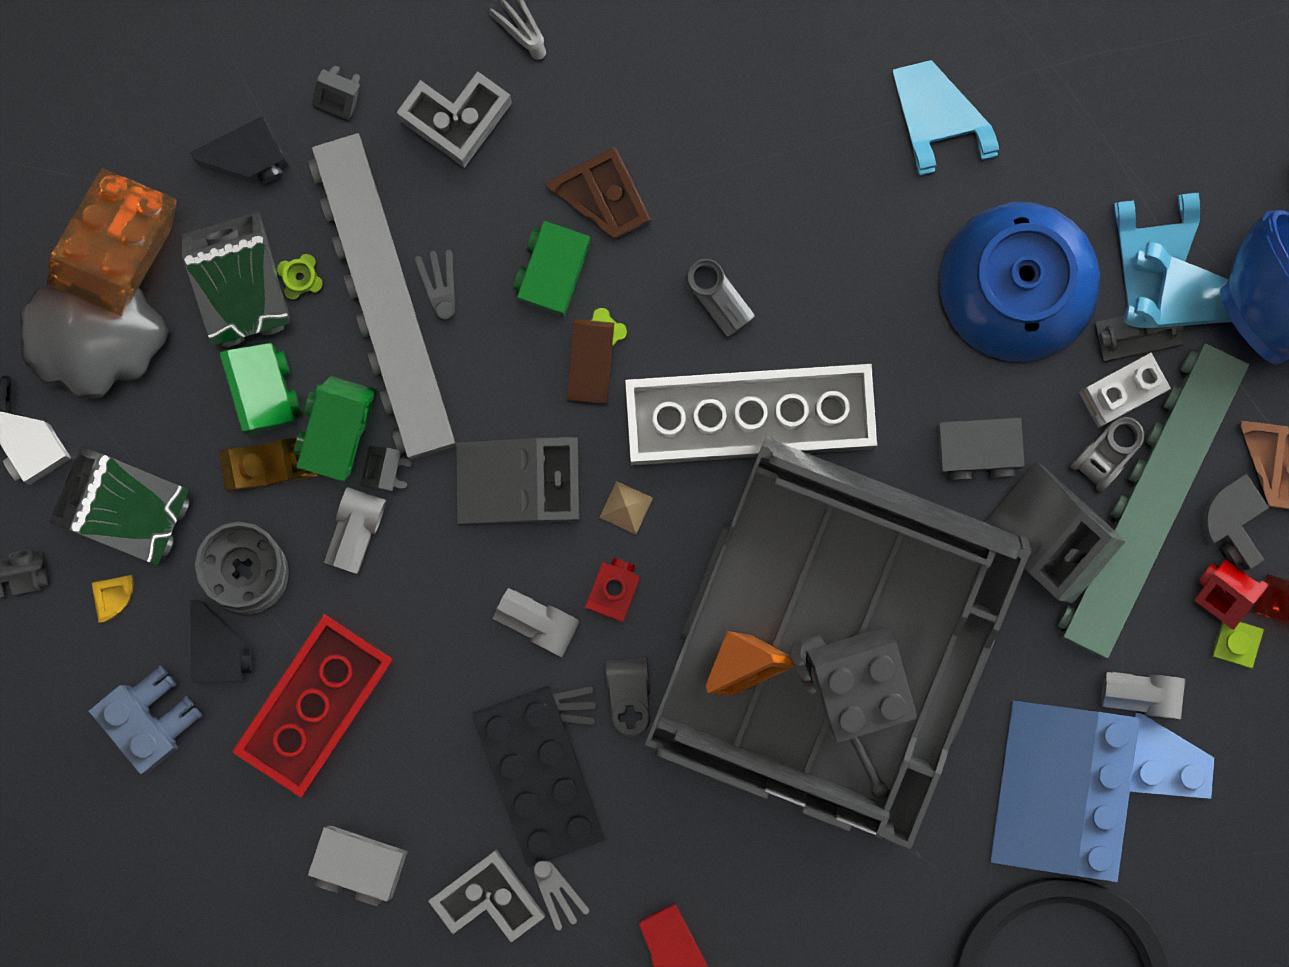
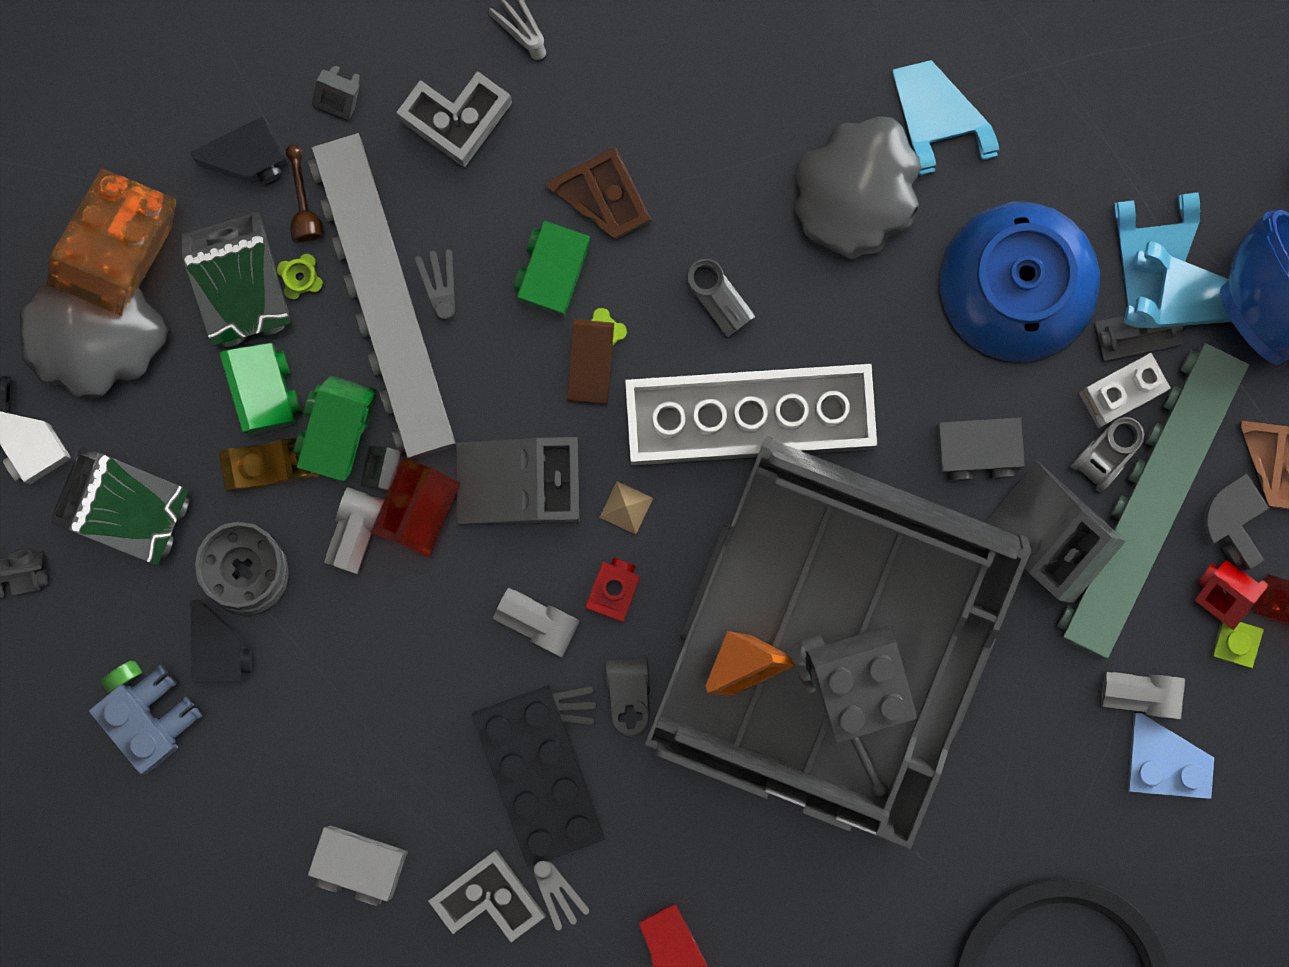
(112, 596): yellow tile -> none
(121, 676): none -> bright green tile
(305, 224): none -> reddish brown hinge
(312, 705): red brick -> none
(415, 507): none -> clear red brick
(858, 187): none -> dark grey piece
(1064, 790): medium blue slope -> none

